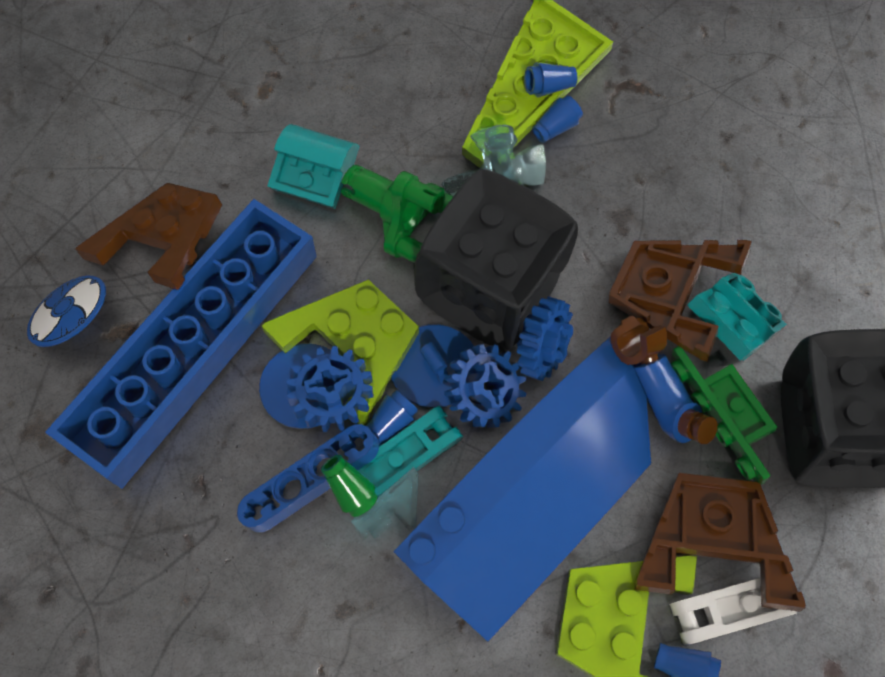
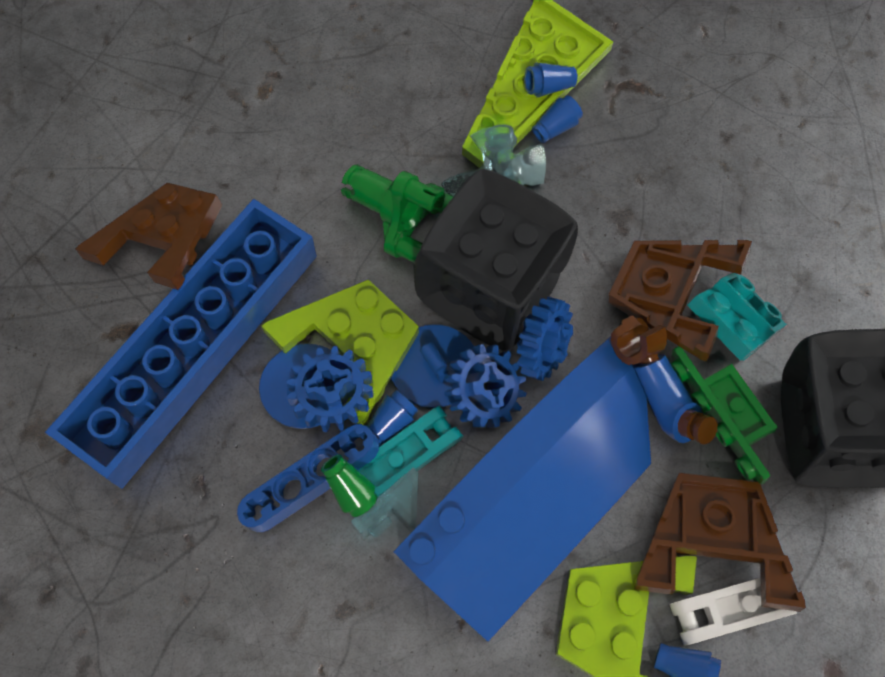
(66, 311): shield -> none
(311, 165): teal brick -> none

